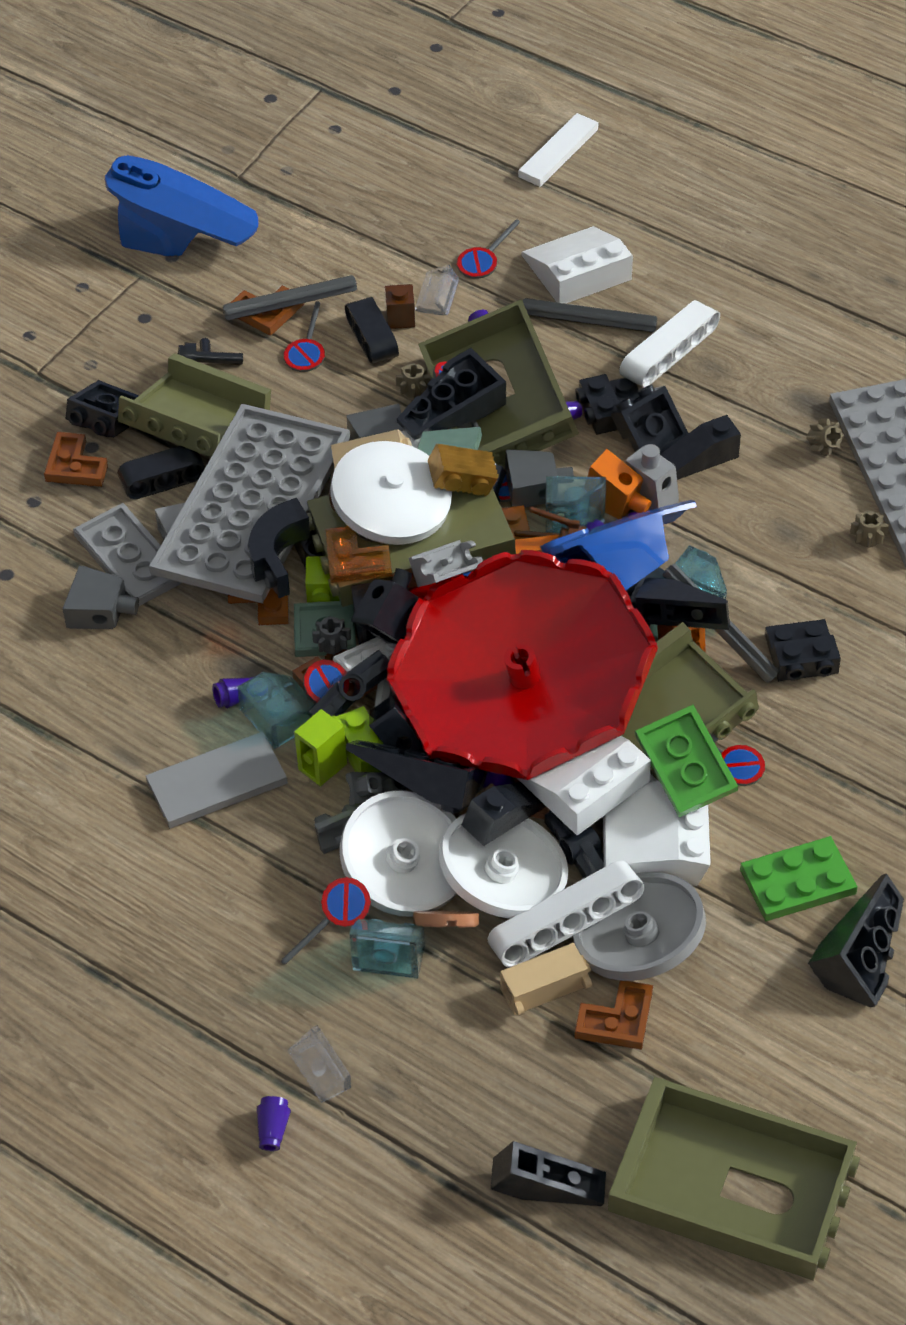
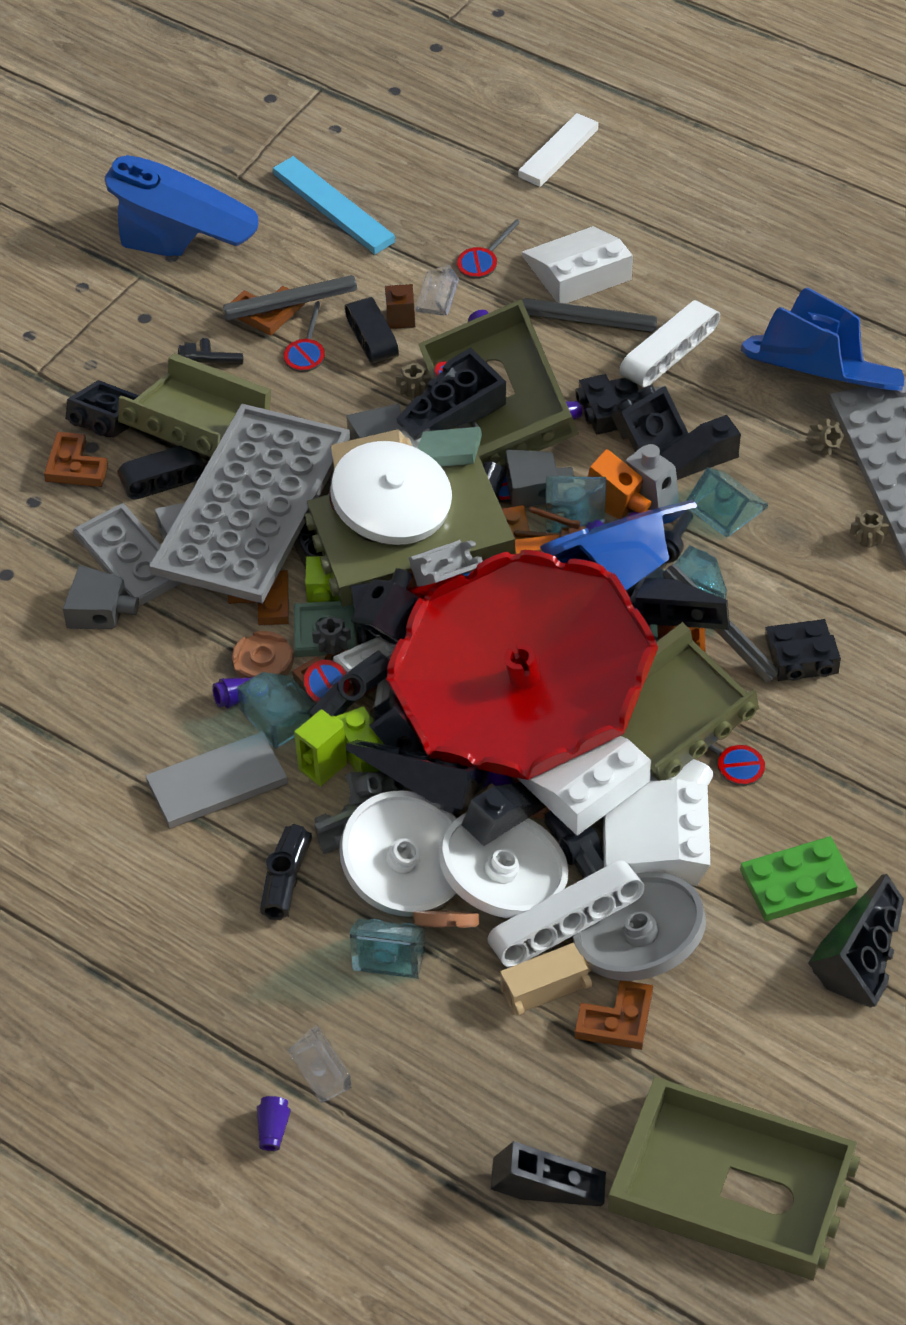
(262, 653): none -> nougat tile
(270, 535): black arch -> none
(287, 858): none -> black piece
(334, 205): none -> medium azure tile
(343, 904): piece -> none
(354, 563): clear orange plate -> none
(462, 469): pearl gold brick -> none
(673, 537): none -> black piece
(686, 760): bright green plate -> none
(724, 502): none -> clear light blue slope
(820, 341): none -> blue piece

